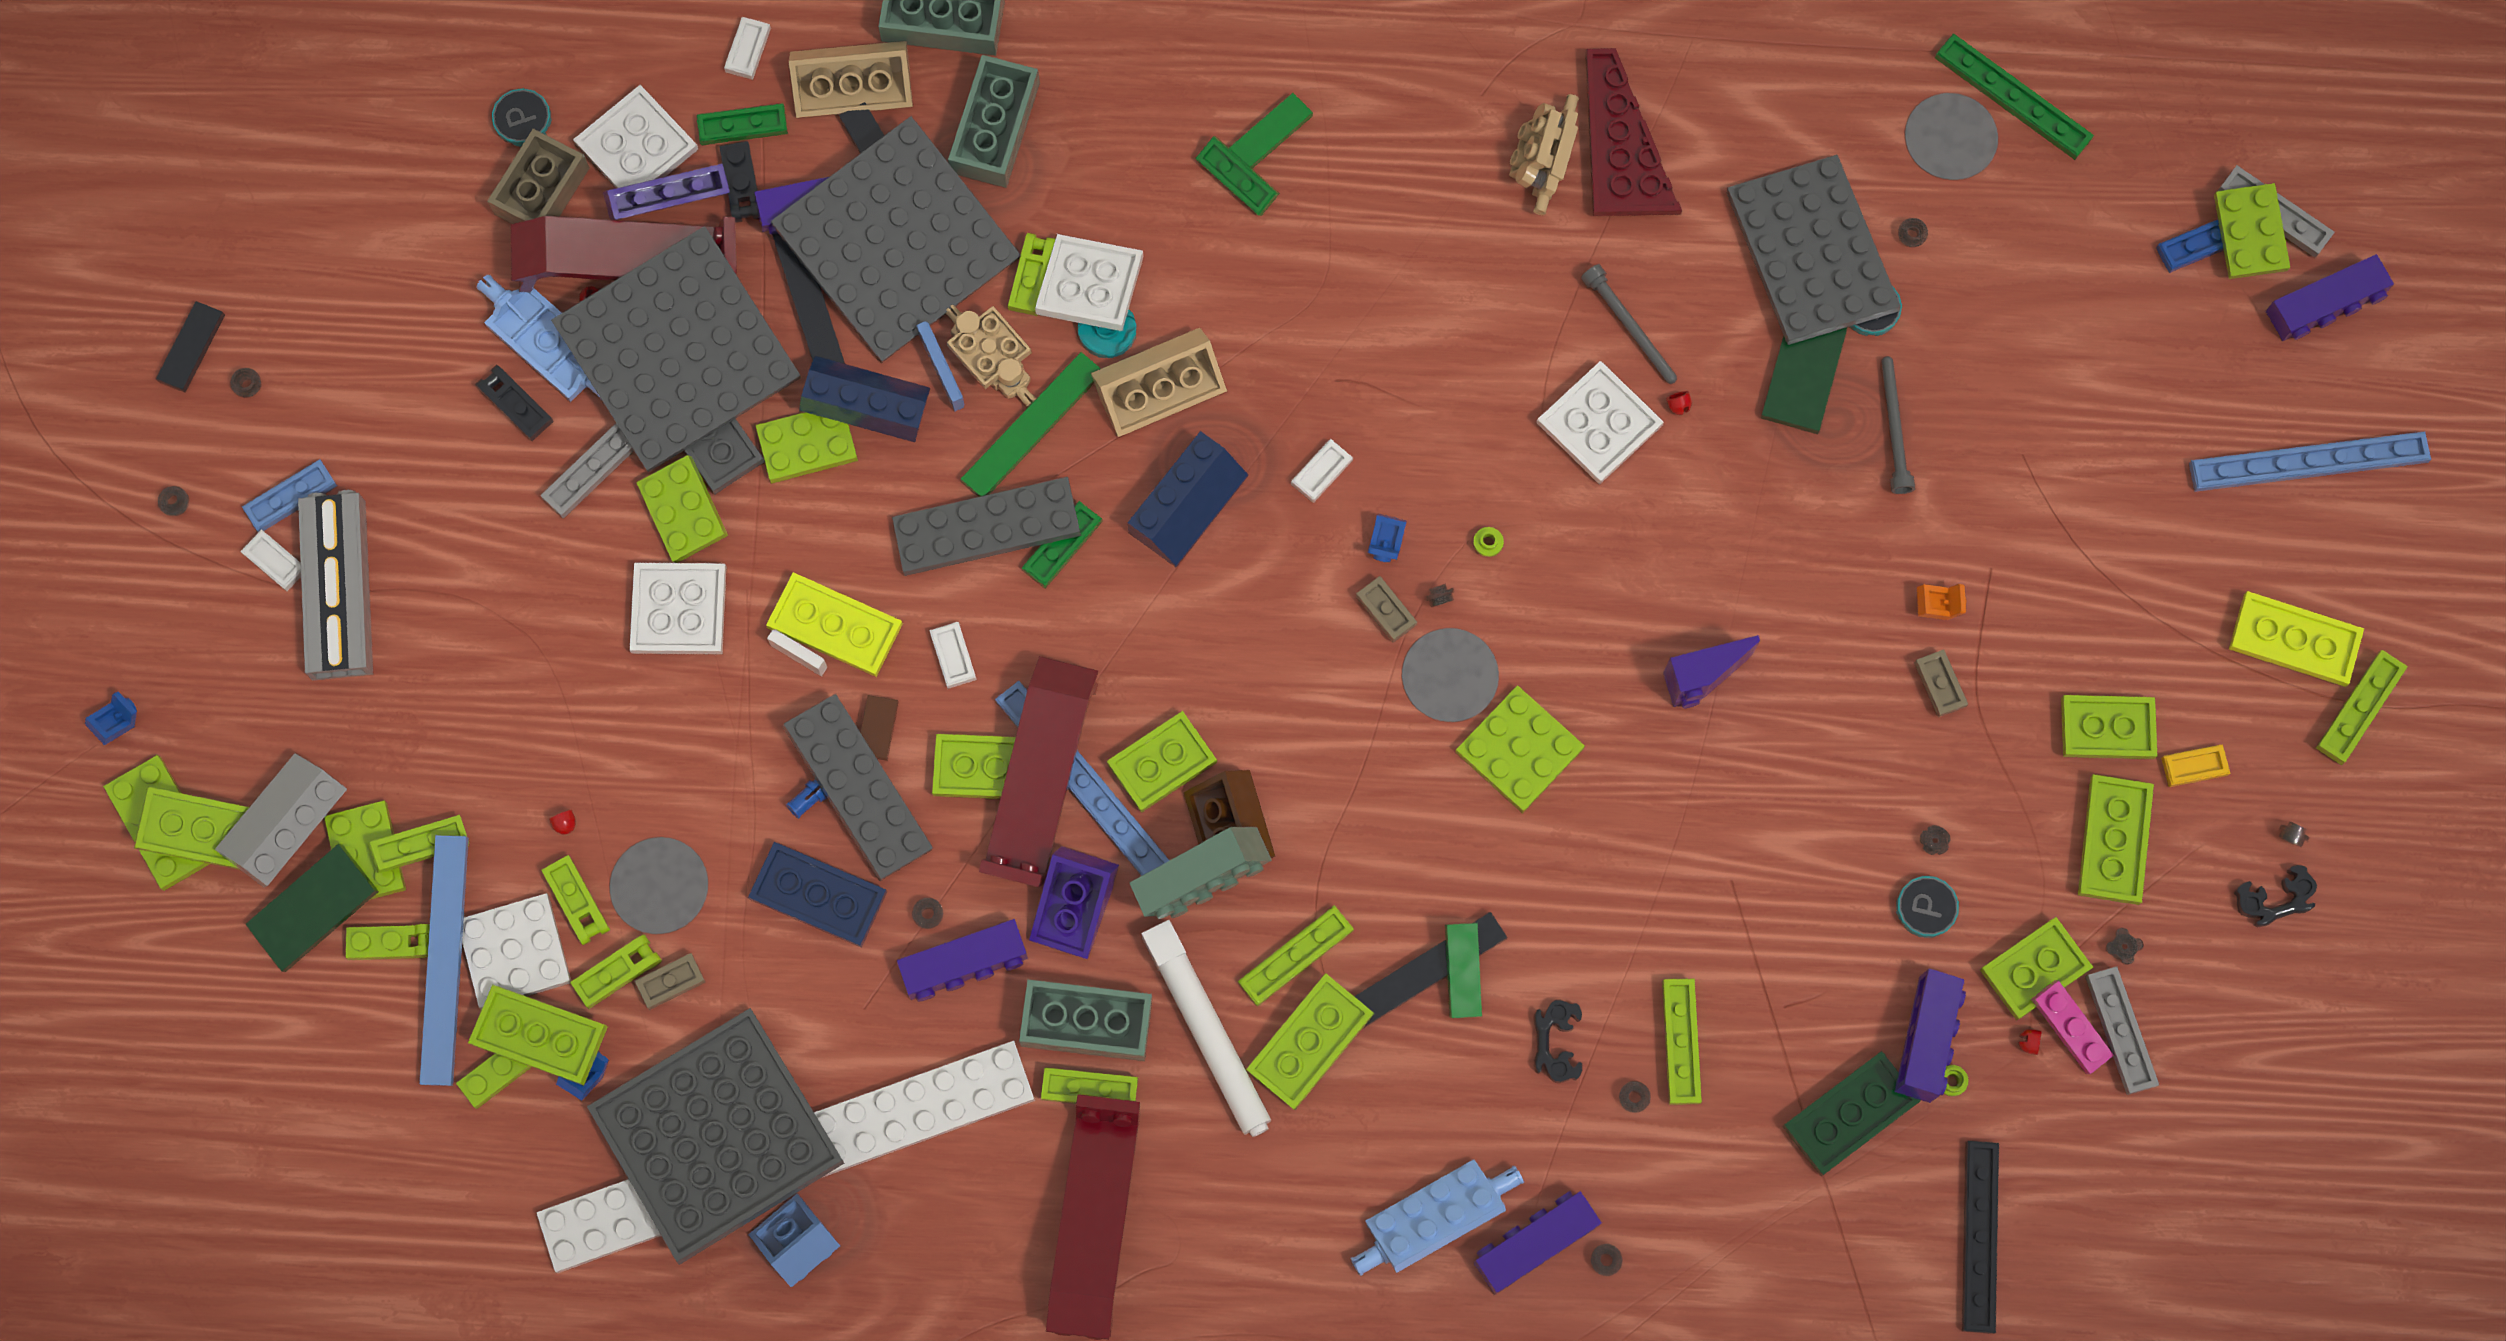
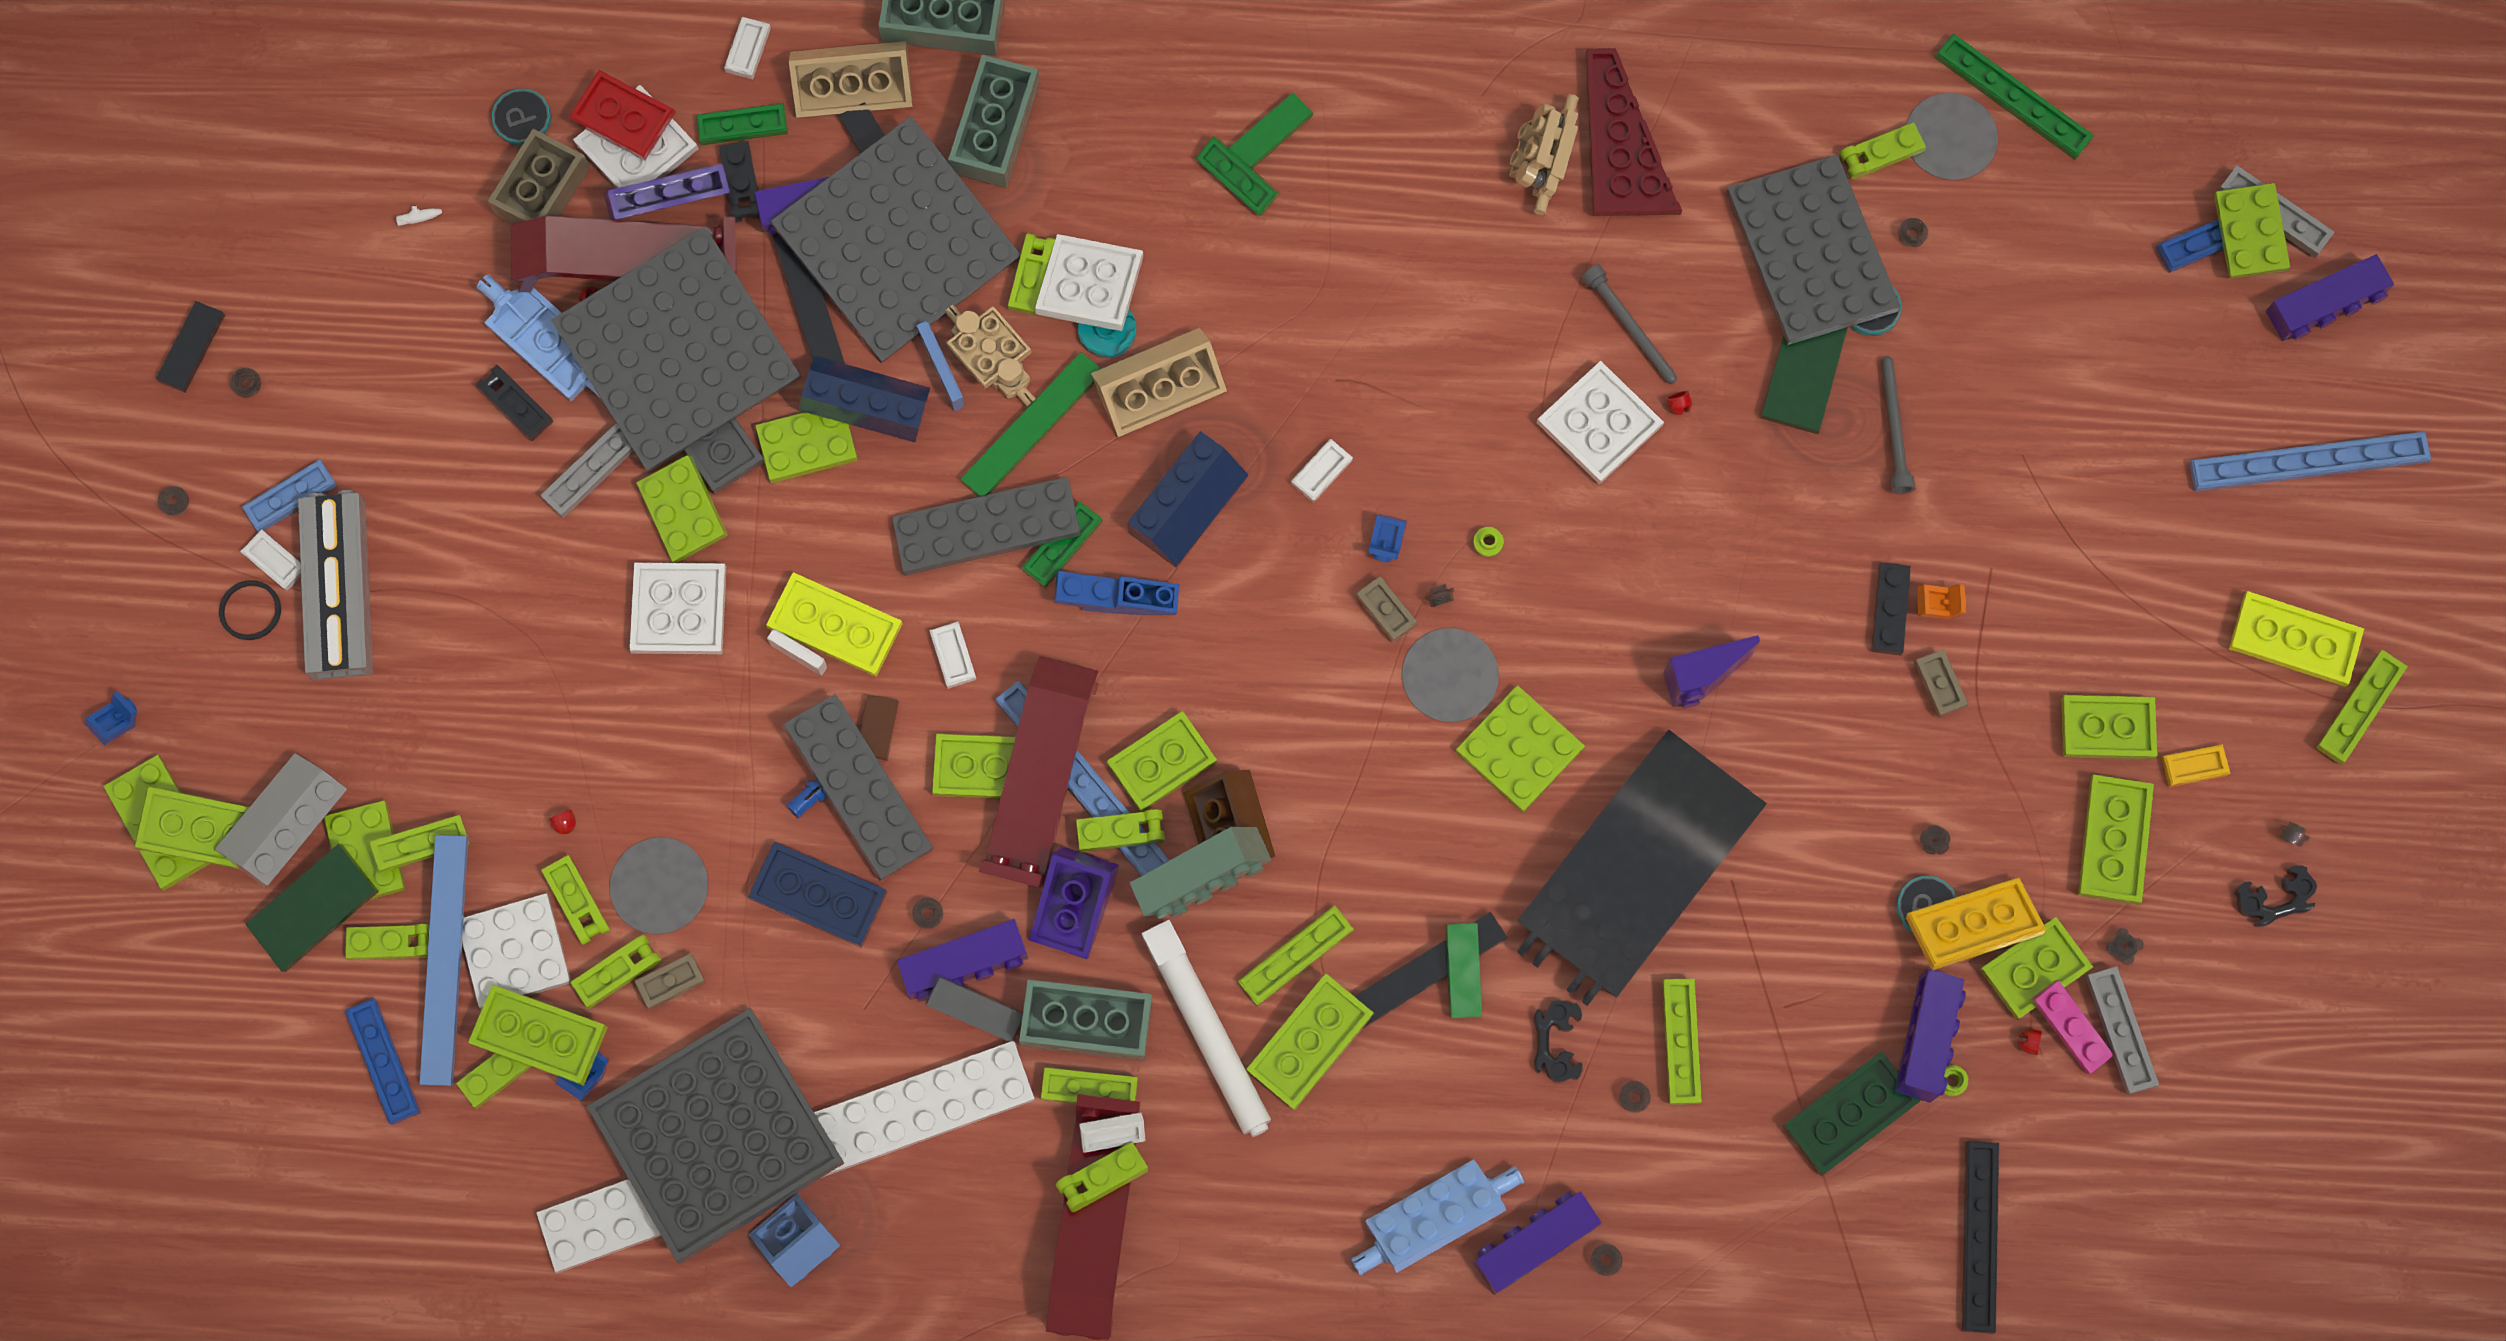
(244, 584): none -> black piece
(382, 1061): none -> blue tile
(417, 216): none -> white helmet
(622, 115): none -> red tile
(974, 1008): none -> dark grey tile
(1102, 1177): none -> lime plate
(1112, 1132): none -> white tile
(1116, 596): none -> blue slope
(1119, 831): none -> lime plate
(1639, 865): none -> black hinge
(1883, 151): none -> lime plate
(1890, 609): none -> black plate
(1975, 923): none -> yellow tile

